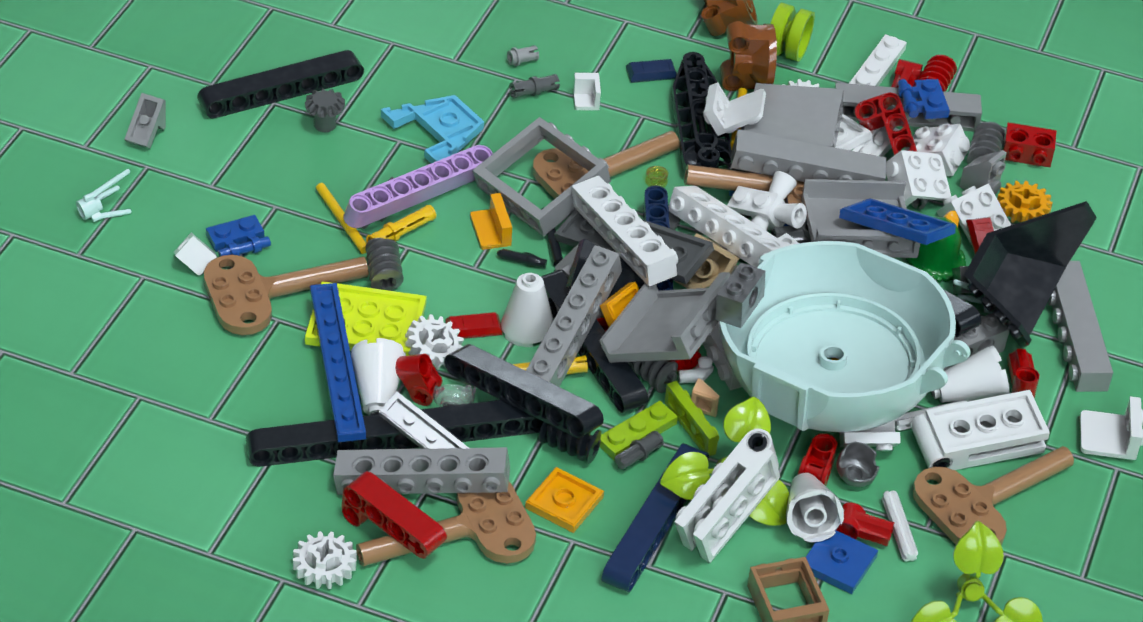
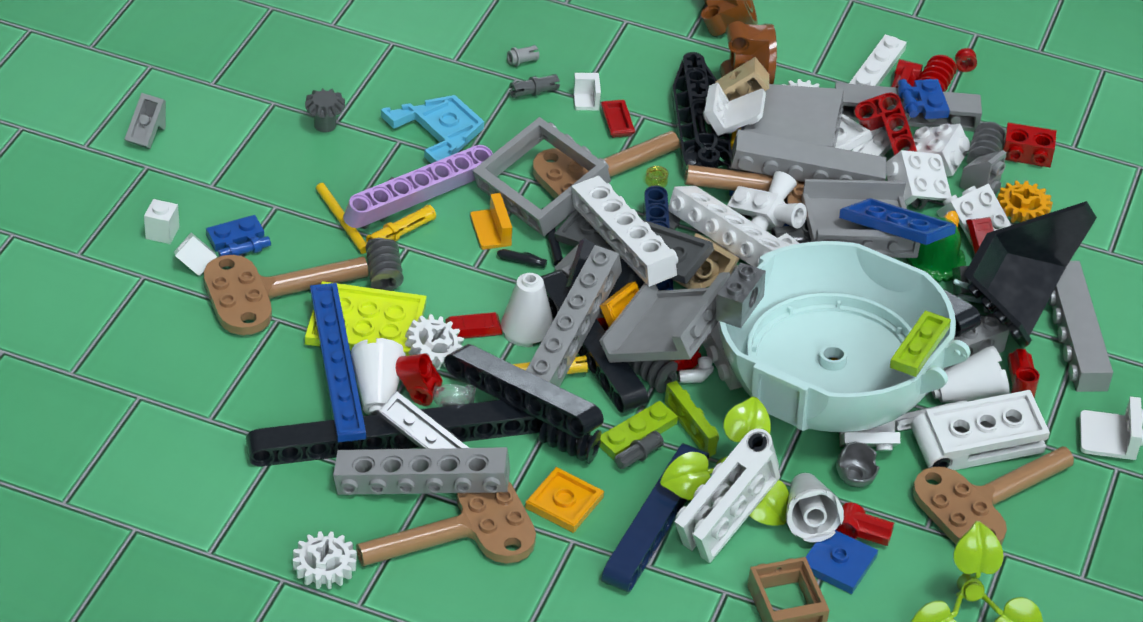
(91, 205): light aqua plant -> none
(161, 221): none -> white brick
(280, 84): black beam -> none
(375, 500): red beam -> none
(618, 118): none -> red tile
(651, 70): dark blue tile -> none
(705, 398): light nougat slope -> none
(744, 79): none -> tan brick
(792, 30): lime wheel -> none
(820, 457): red piece -> none
(901, 527): white axle -> none
(920, 343): none -> lime plate
(969, 64): none -> red bush

